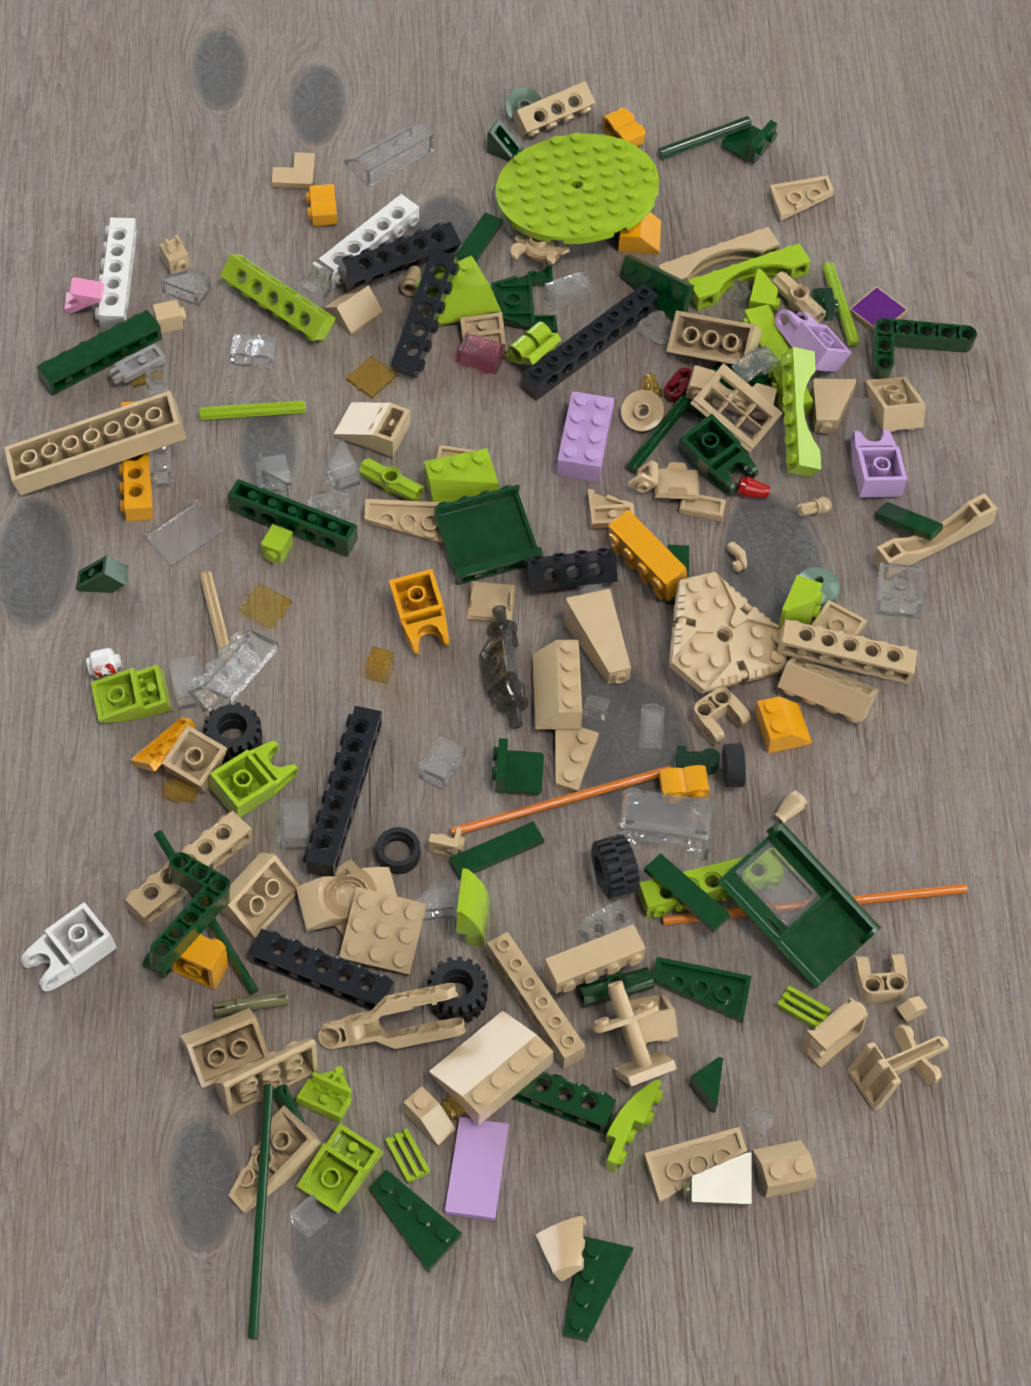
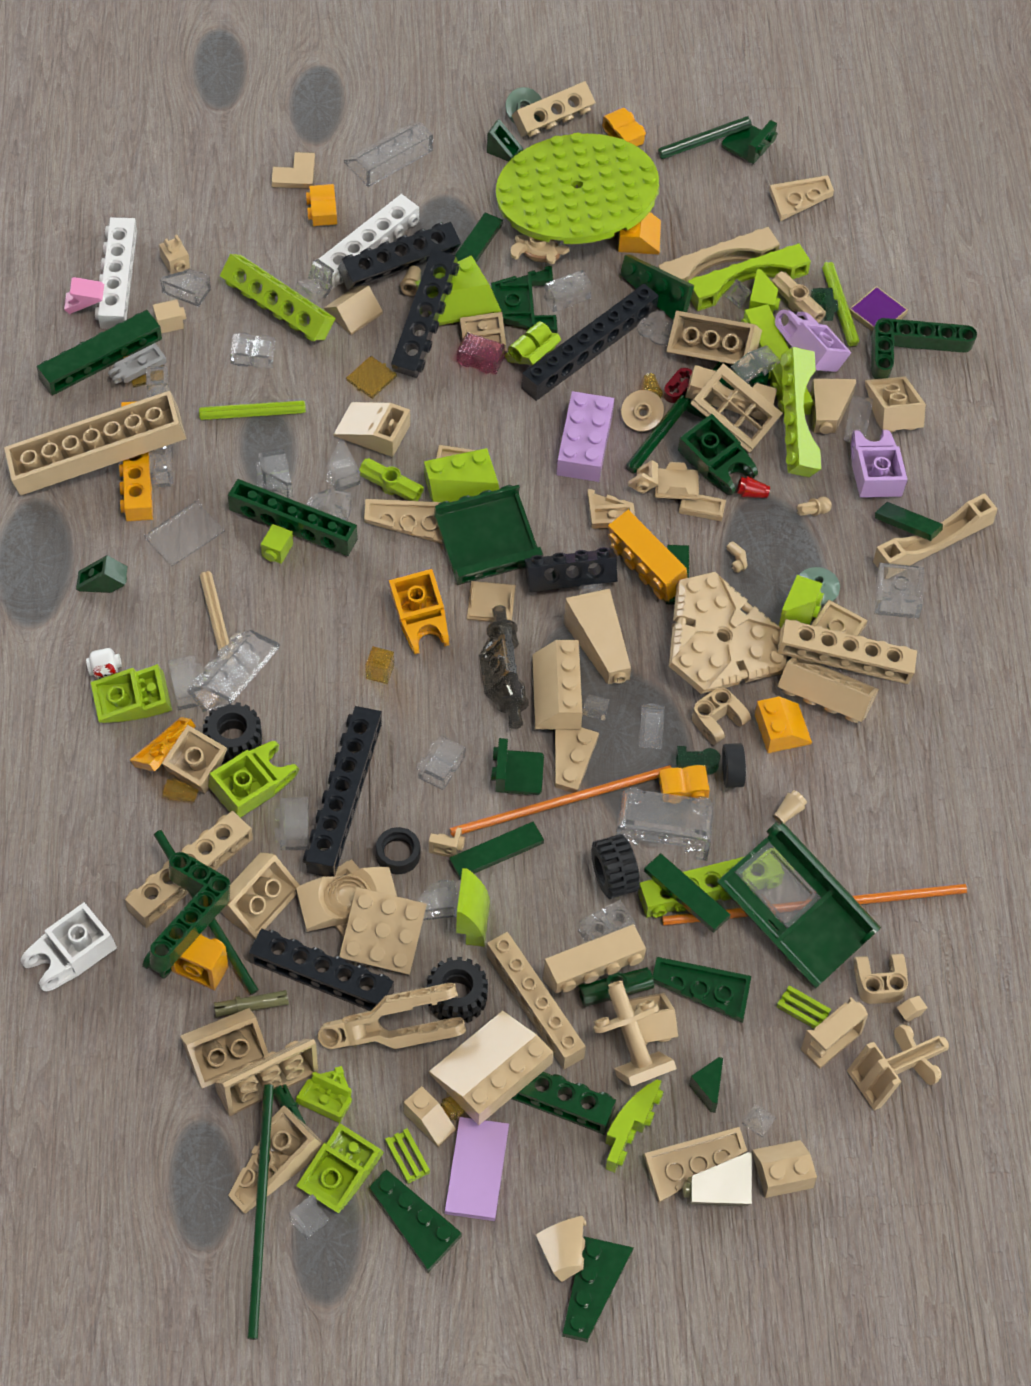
(265, 606): clear yellow piece -> none

